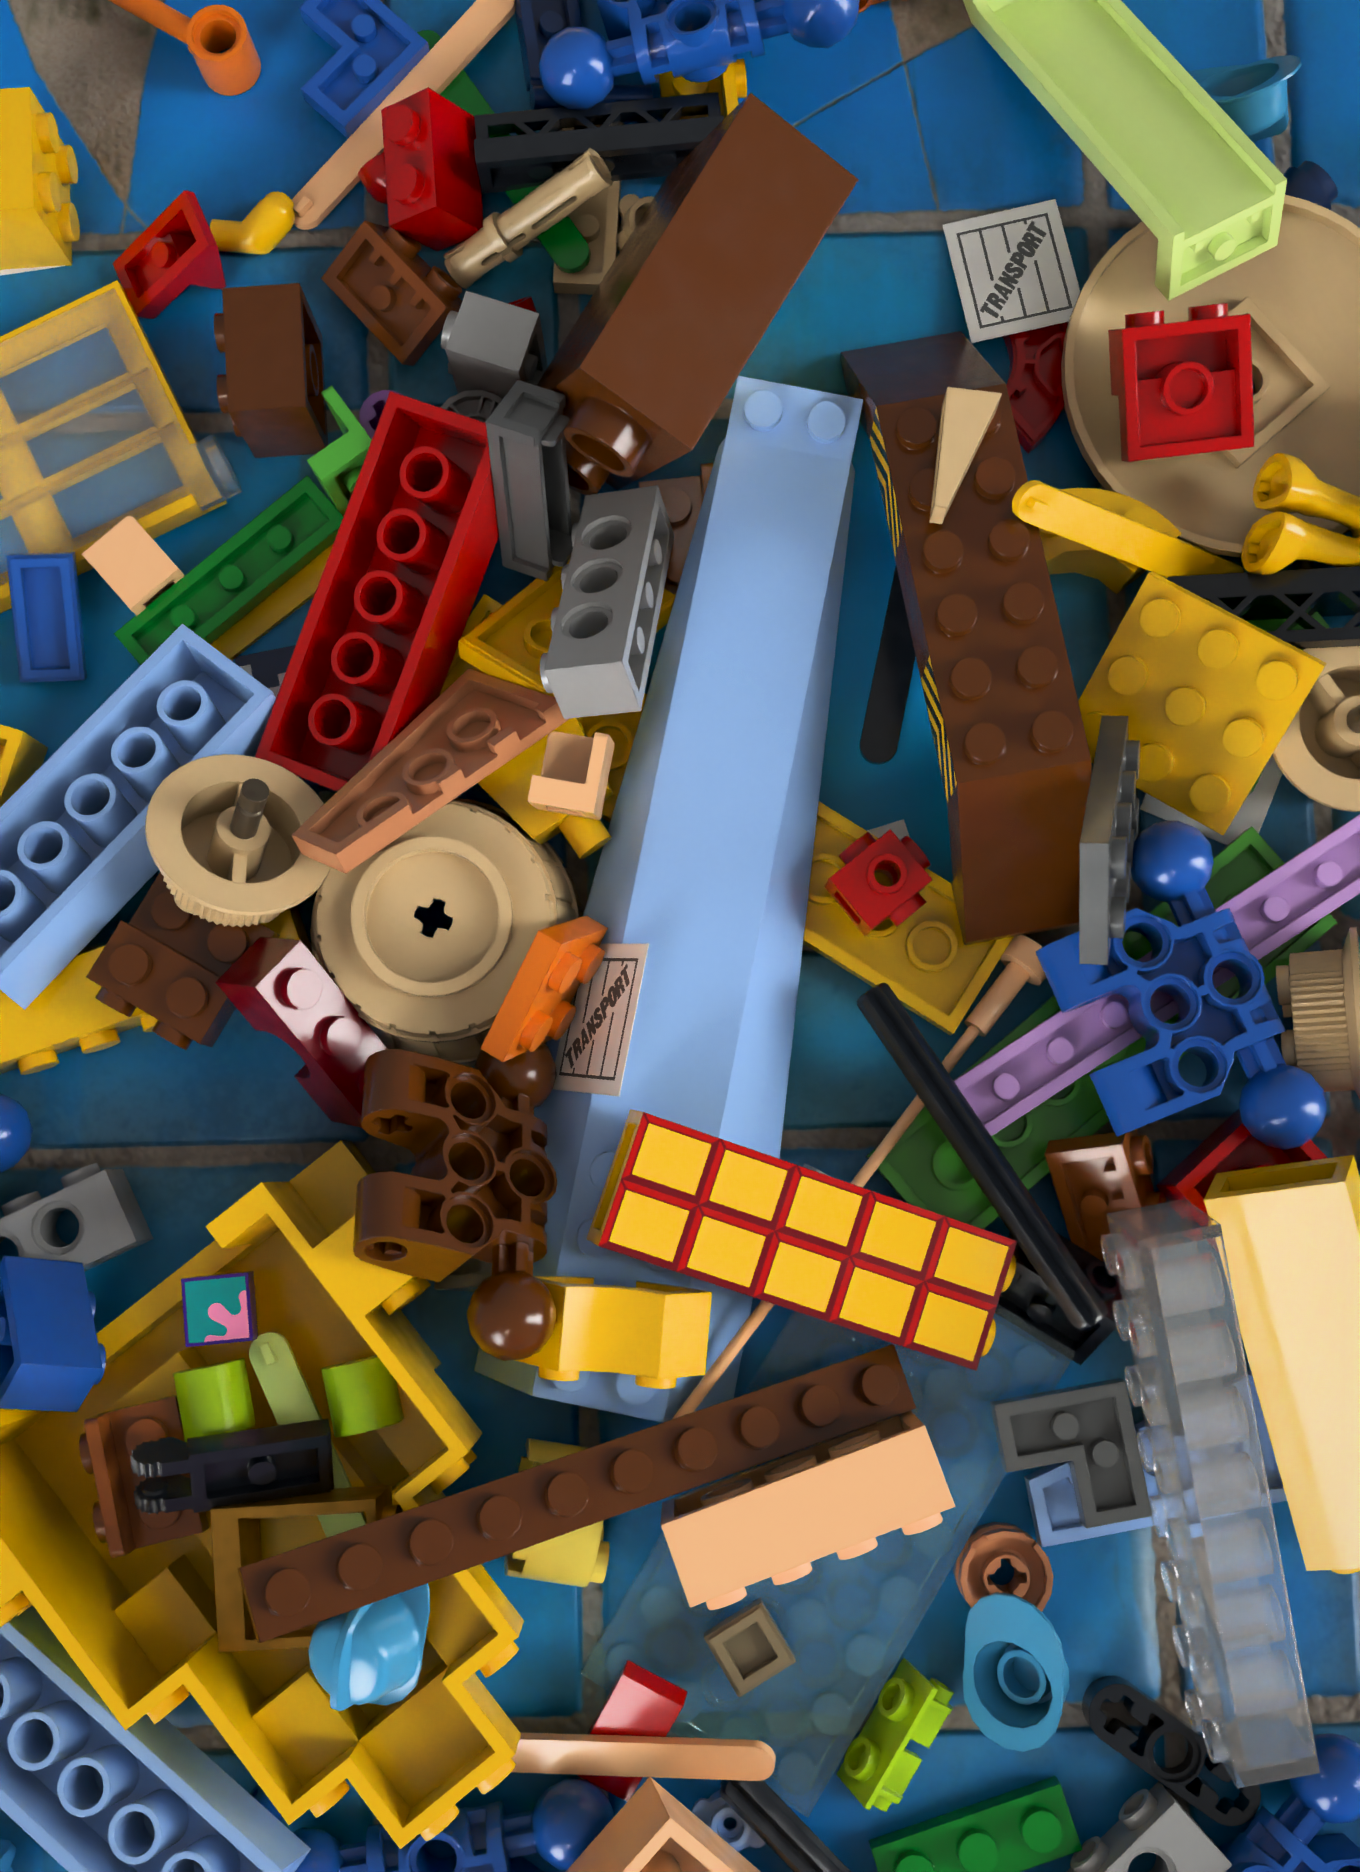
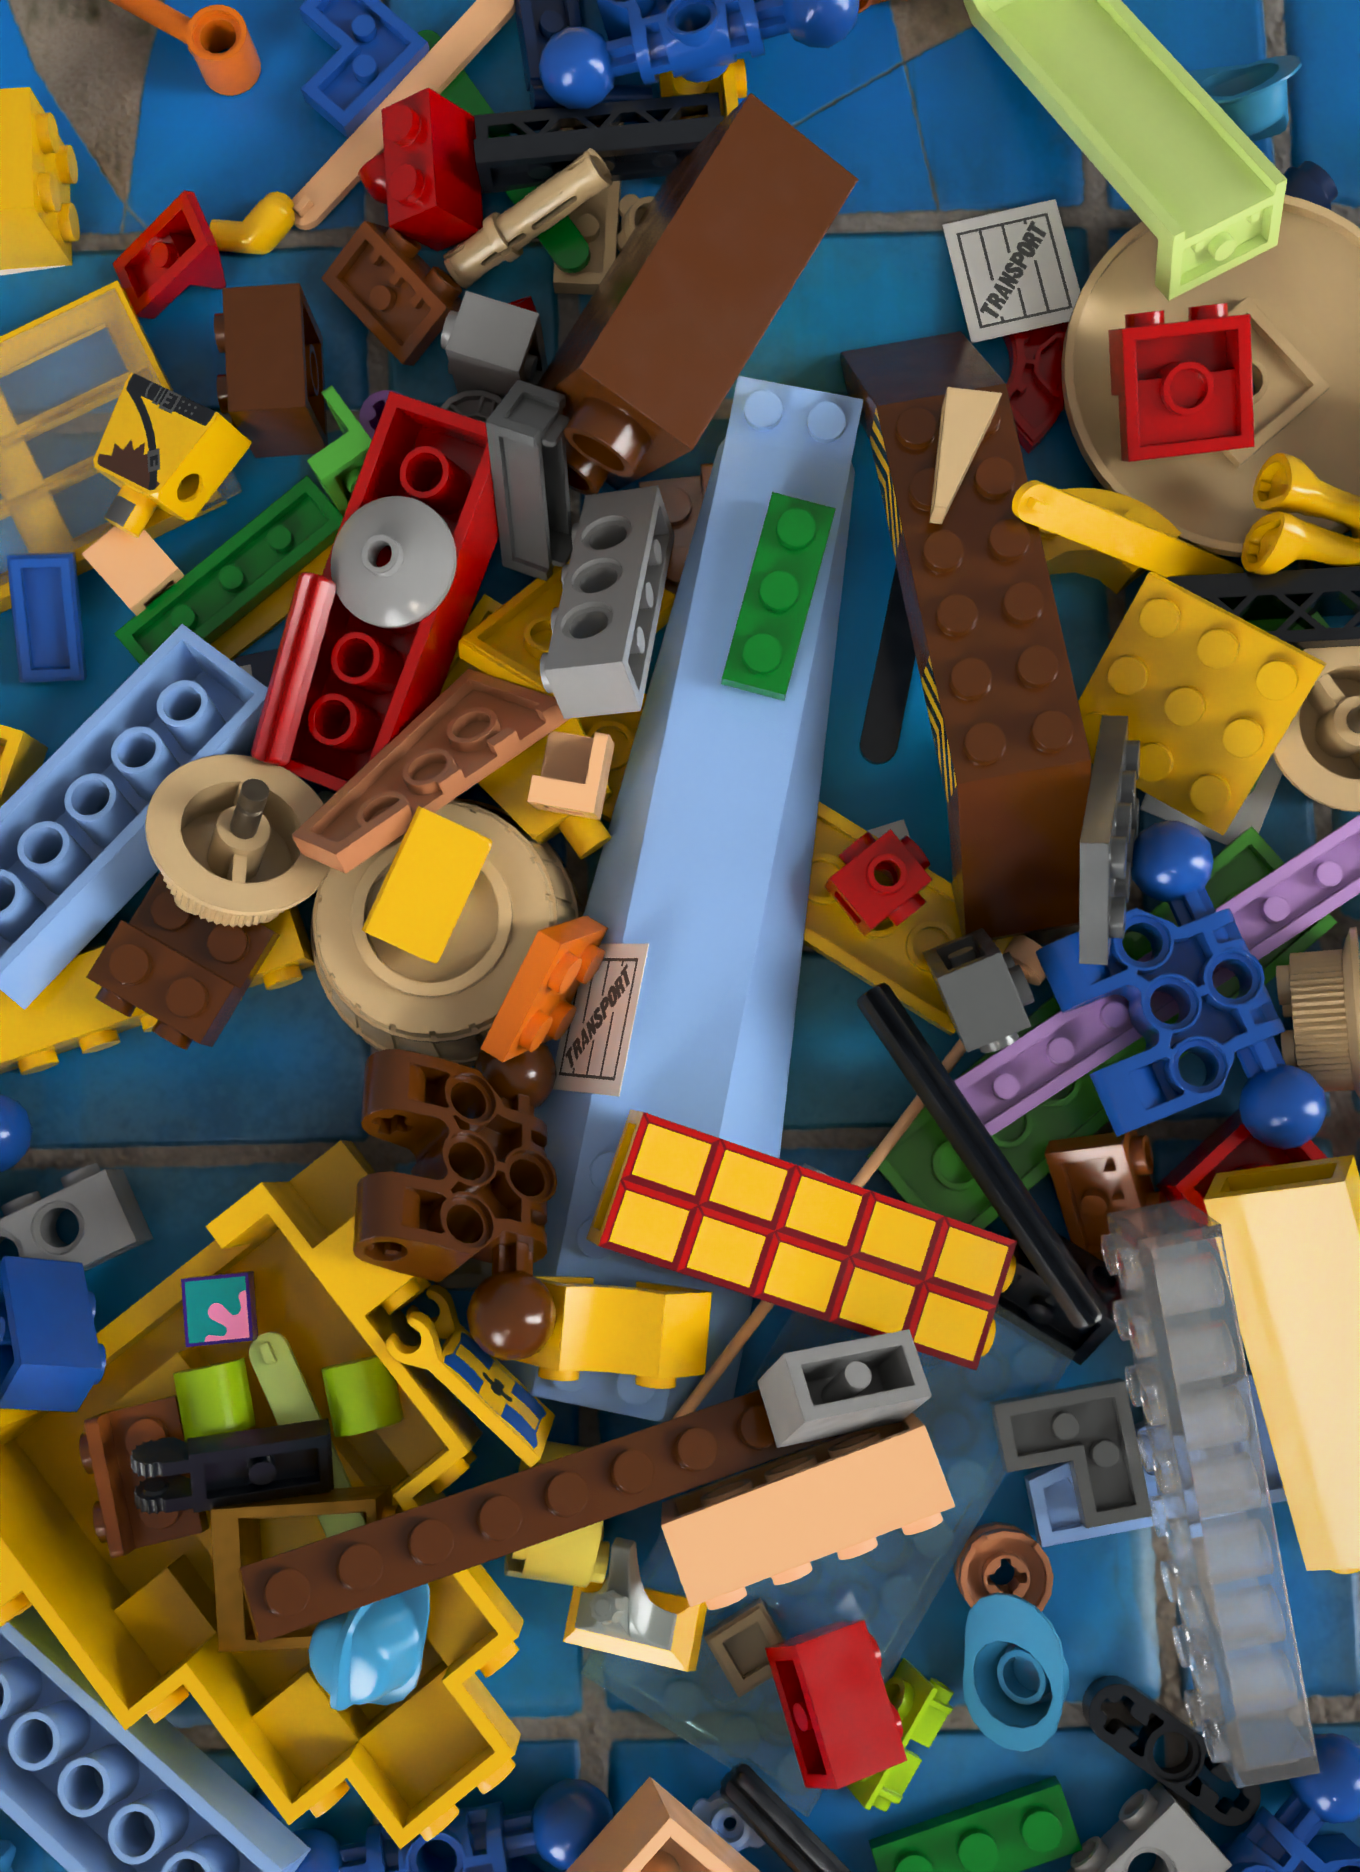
(164, 454): none -> yellow torso
(293, 669): none -> red axle
(293, 997): dark red arch -> none
(414, 577): none -> light grey dish
(427, 885): none -> yellow slope
(475, 1378): none -> yellow flag
(633, 1618): none -> piece
(635, 1707): red tile -> none
(644, 1756): light nougat piece -> none
(778, 596): none -> green plate
(836, 1704): none -> red brick
(843, 1388): none -> light grey brick
(980, 991): none -> dark grey brick

